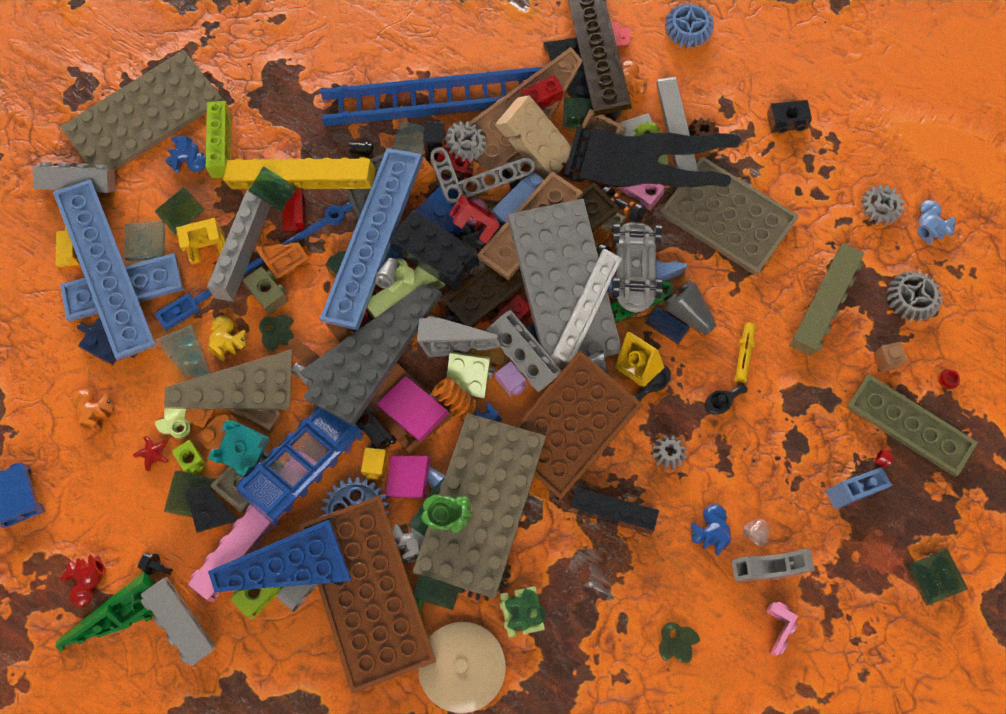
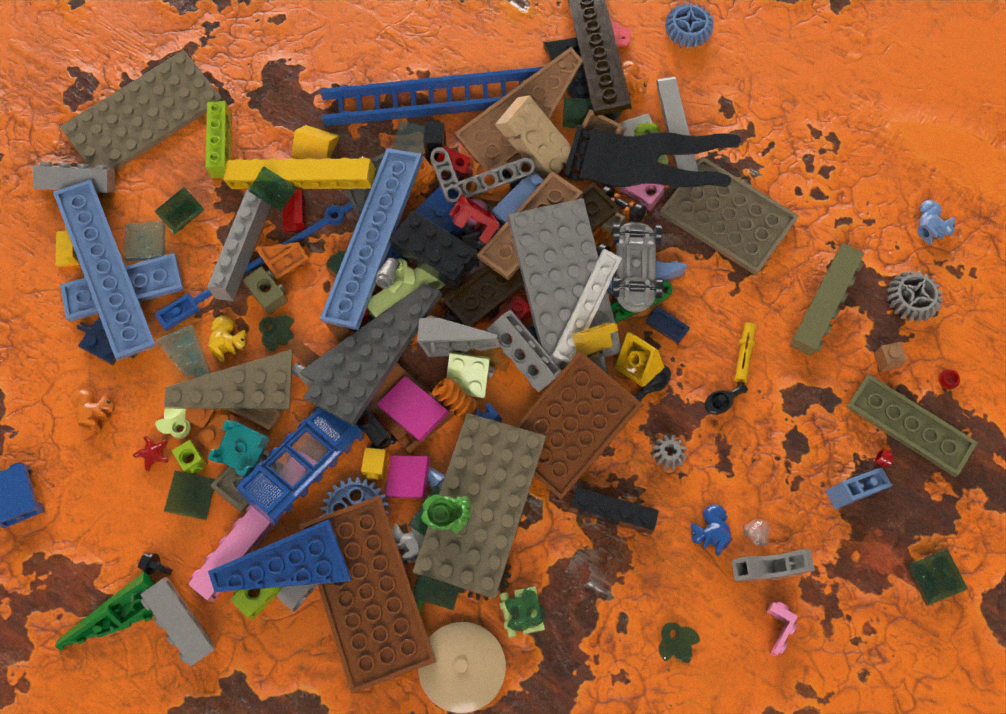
(87, 578): red animal -> none
(187, 152): blue animal -> none
(200, 235): yellow panel -> none
(208, 510): black wing -> none
(313, 143): none -> yellow slope
(362, 148): black pin -> none
(465, 141): light grey gear -> none
(511, 379): lavender brick -> none
(545, 92): red brick -> none
(594, 338): none -> yellow panel
(691, 308): dark grey cone -> none
(702, 127): reddish brown gear -> none
(796, 110): black brick -> none
(882, 204): light grey gear -> none

